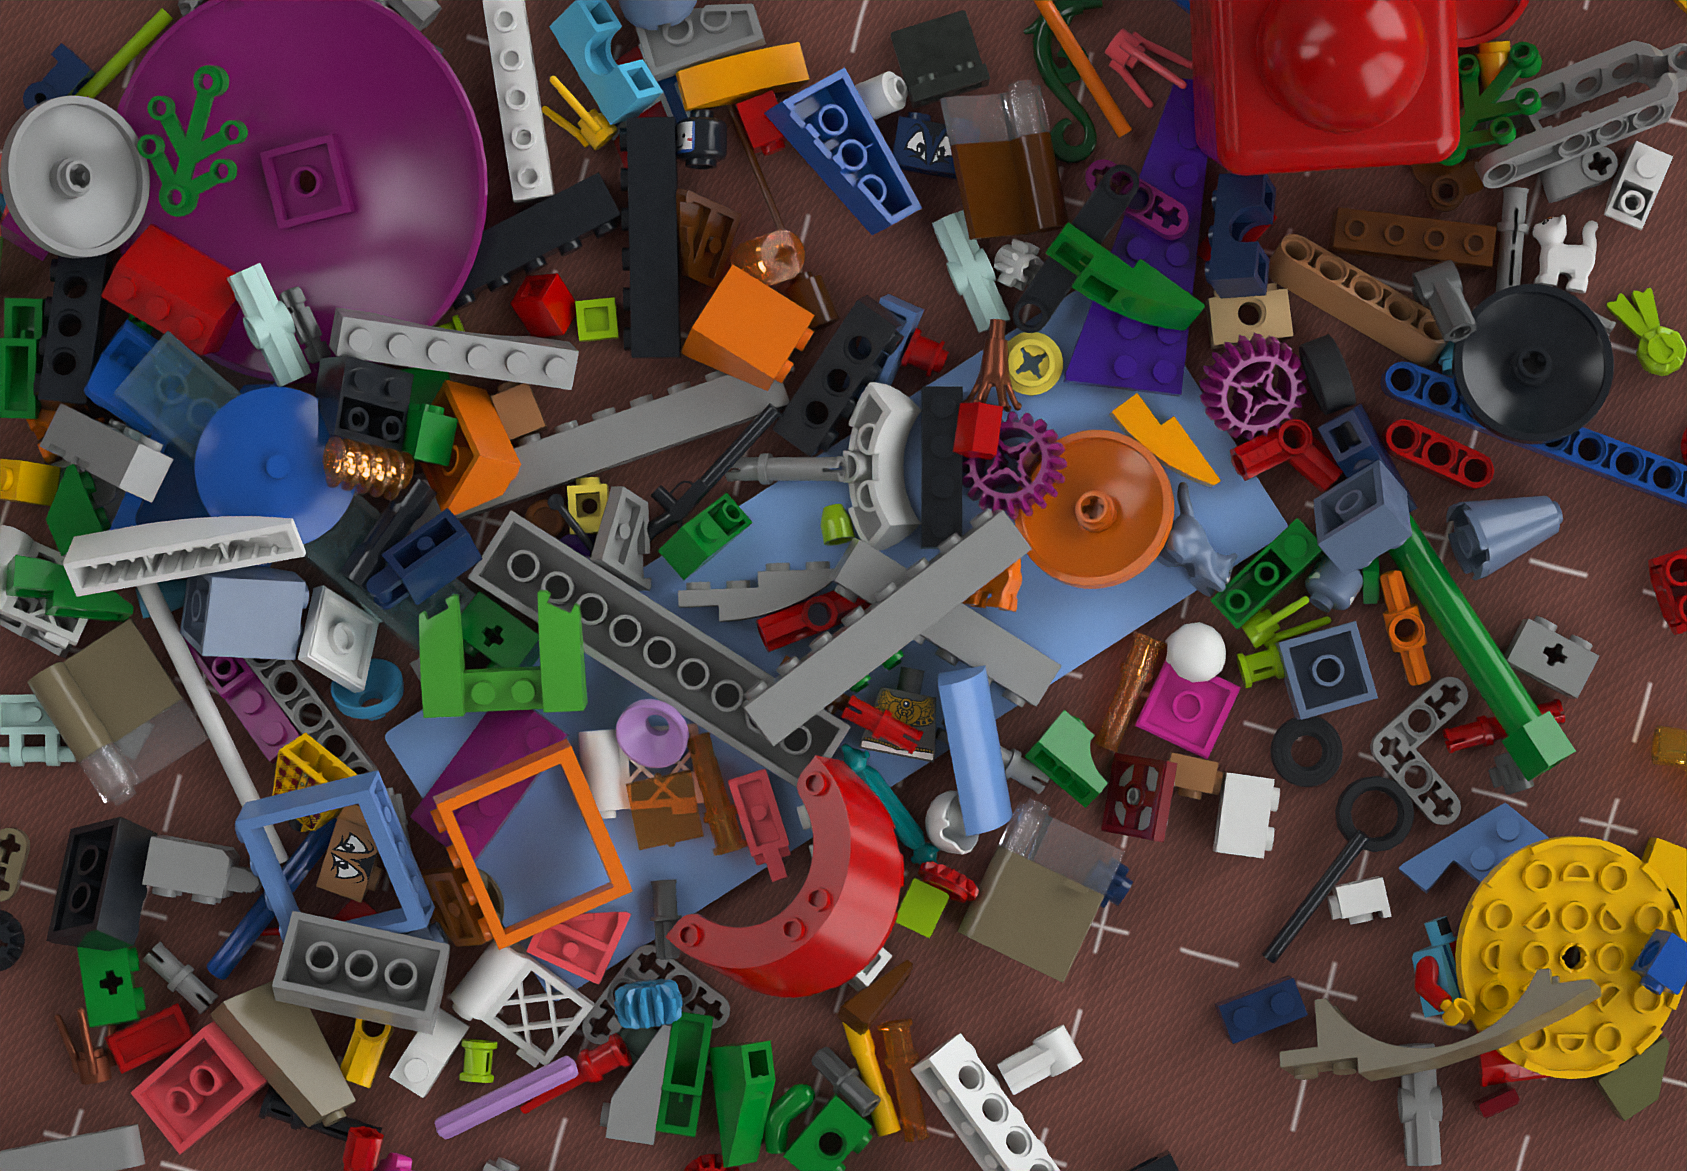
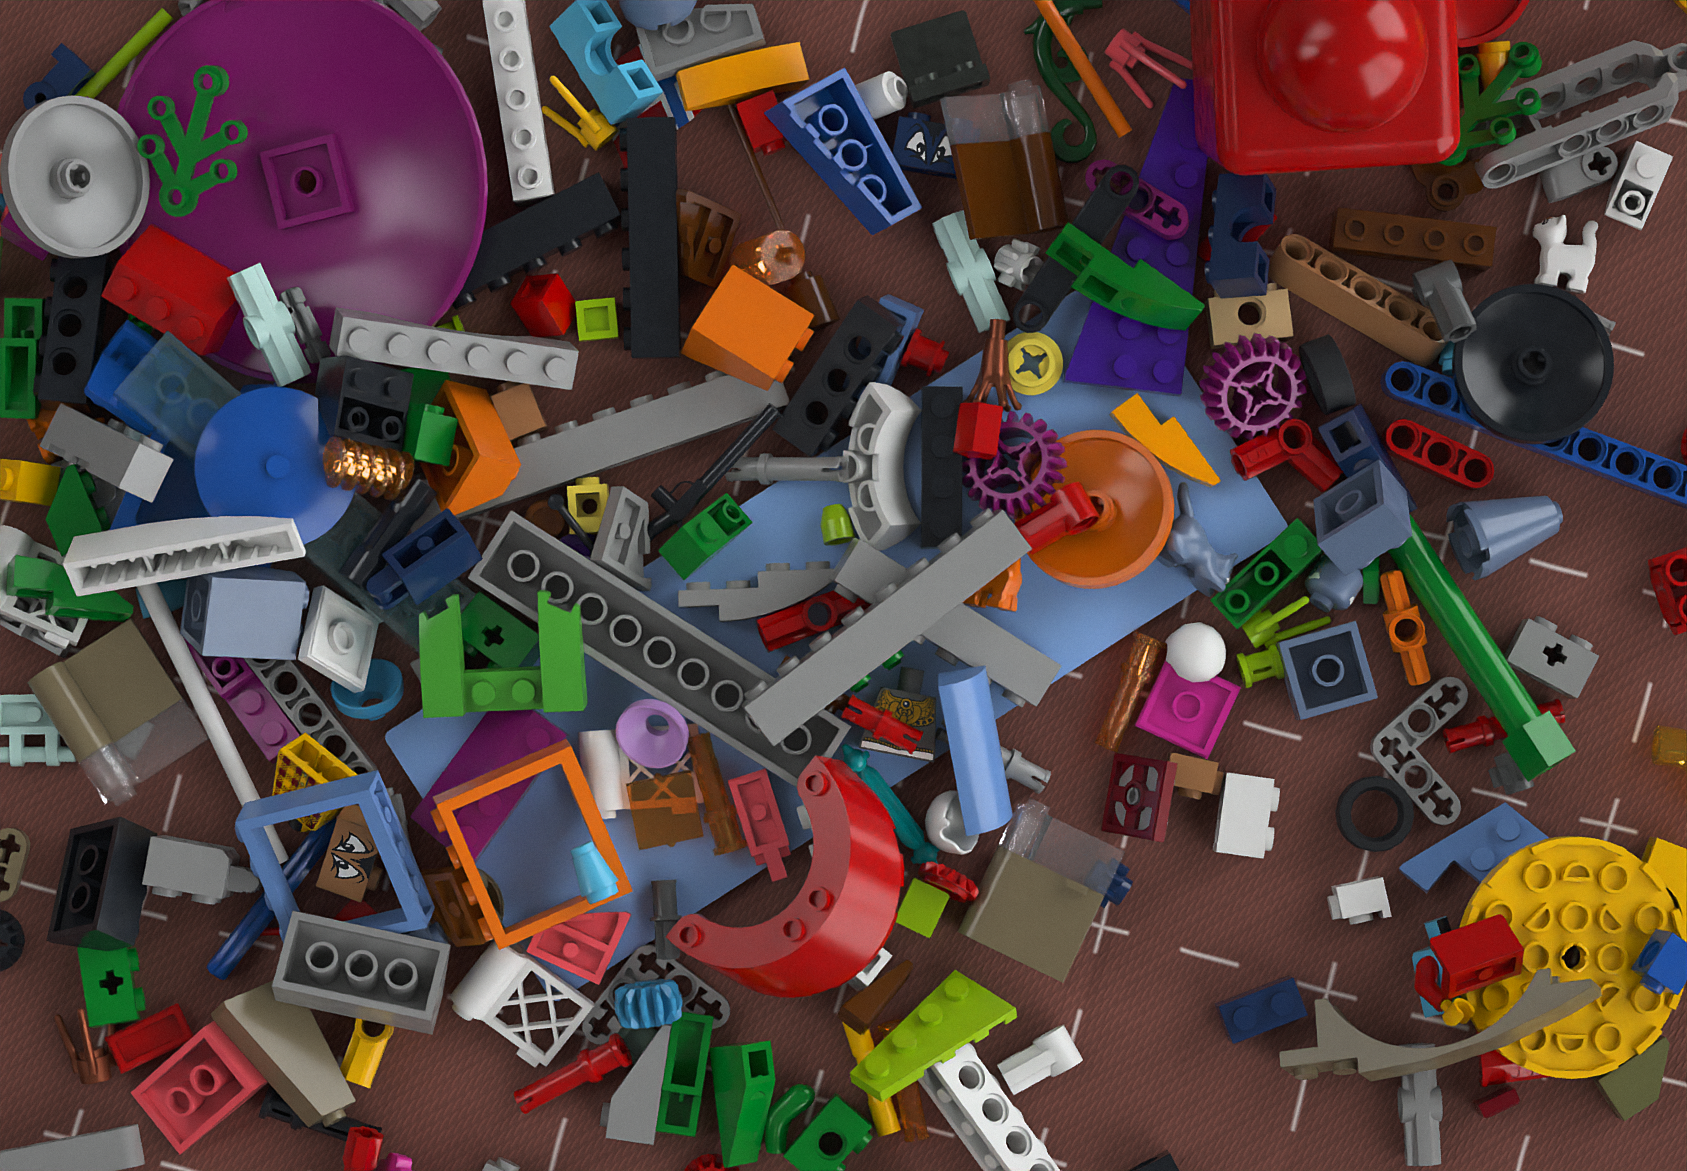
(180, 978): light grey pin -> none
(429, 1054): white slope -> none
(478, 1060): lime bush -> none
(506, 1097): lavender axle -> none
(593, 873): none -> medium azure cone
(701, 140): black head -> none
(845, 1081): dark grey axle -> none
(931, 1034): none -> lime wing
(1066, 513): none -> red piece
(1066, 758): arch -> none
(1306, 776): black tyre -> none
(1316, 896): black bar -> none
(1477, 955): none -> red panel
(1511, 237): light grey pin -> none
(1659, 348): lime piece -> none

